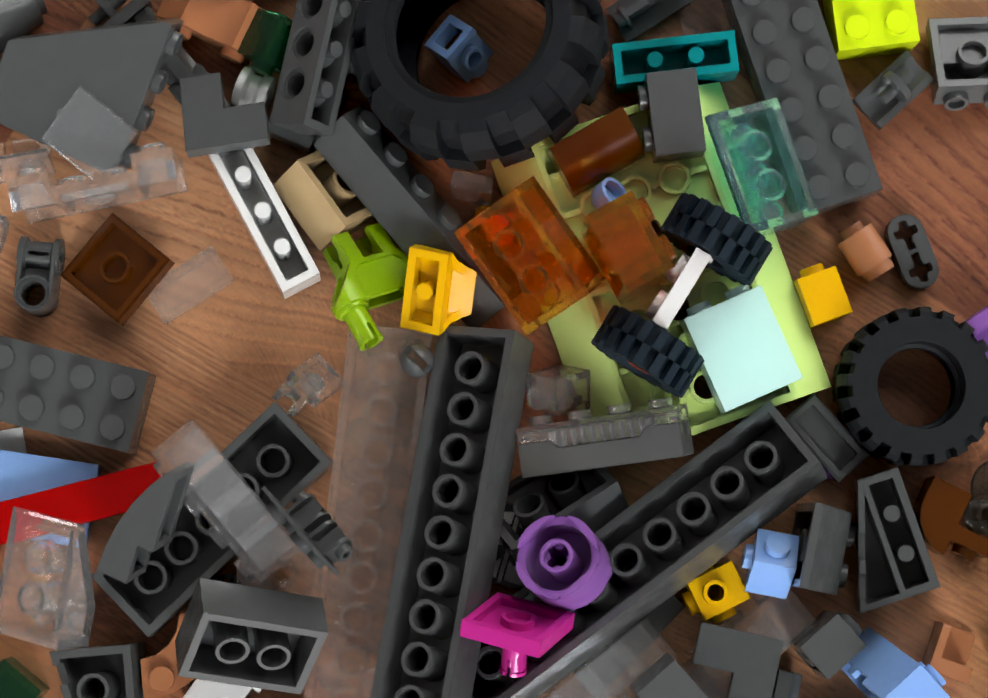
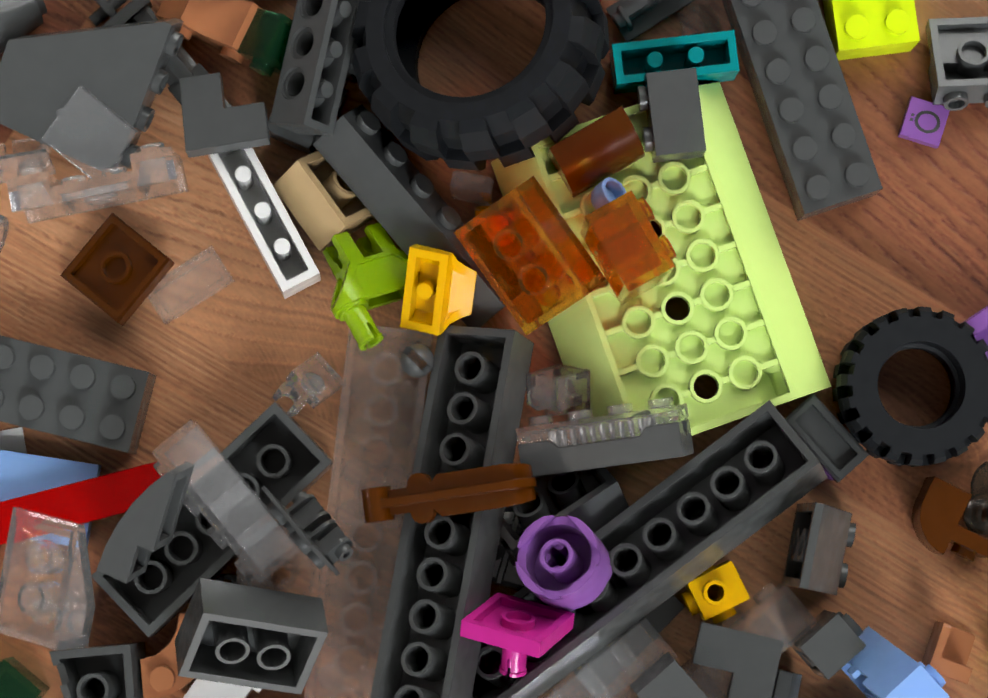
(39, 266): dark grey piece -> none
(253, 88): white wheel -> none
(452, 493): none -> reddish brown piece
(468, 53): light blue brick -> none
(709, 240): black plate -> none
(740, 347): light aqua brick -> none
(762, 167): clear light blue slope -> none
(770, 563): light blue brick -> none
(822, 295): yellow brick -> none
(865, 251): nougat brick -> none
(888, 543): dark grey wedge -> none
(892, 90): dark grey hips -> none
(920, 248): dark grey beam -> none
(923, 122): none -> medium lavender tile

